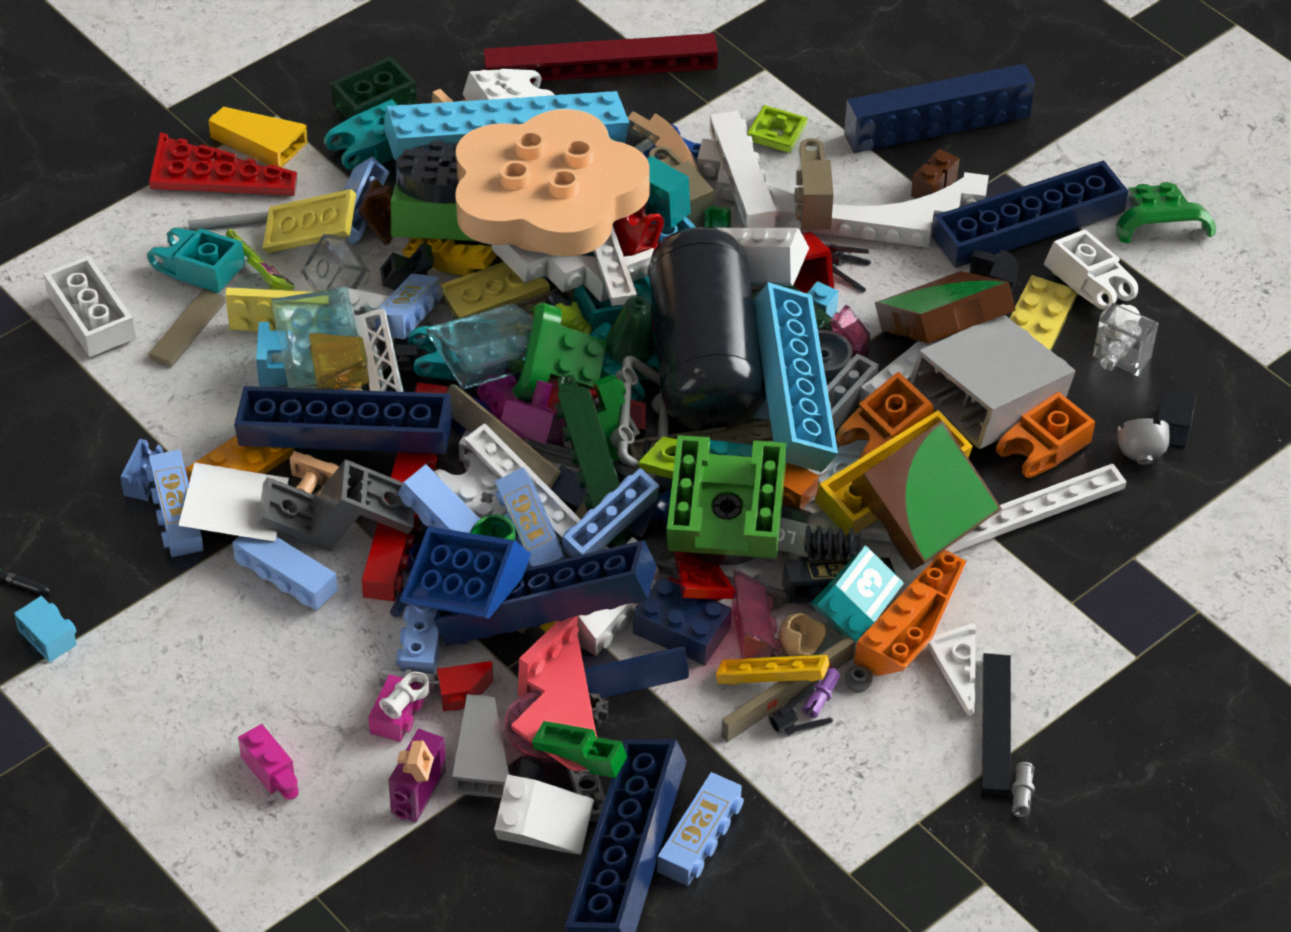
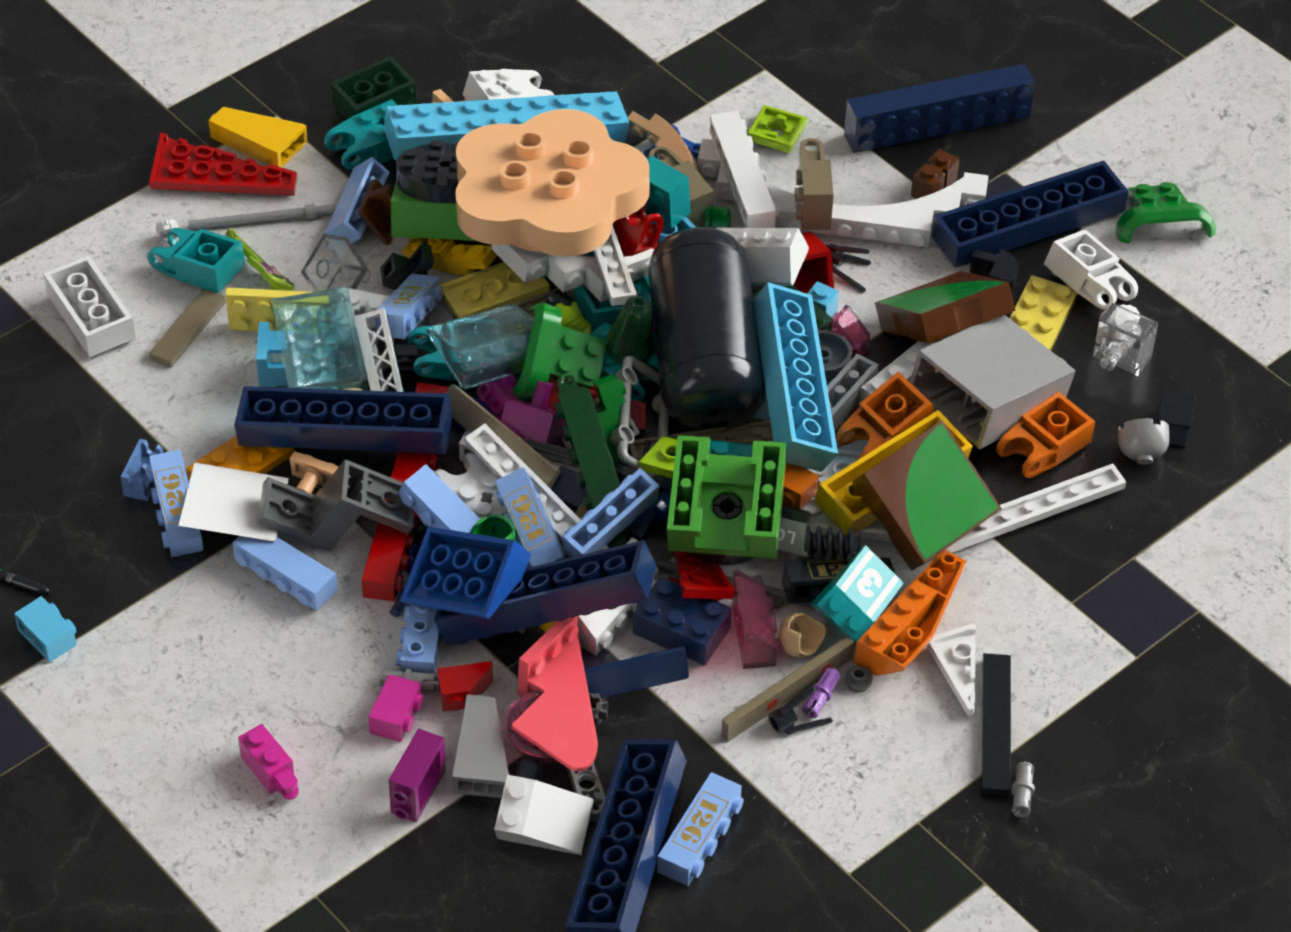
(163, 227): none -> white axle
(308, 219): light yellow plate -> none
(338, 361): clear yellow piece -> none
(404, 694): white connector -> none
(417, 761): light nougat tile -> none
(581, 746): green slope -> none
(608, 57): dark red brick -> none
(772, 669): yellow plate -> none

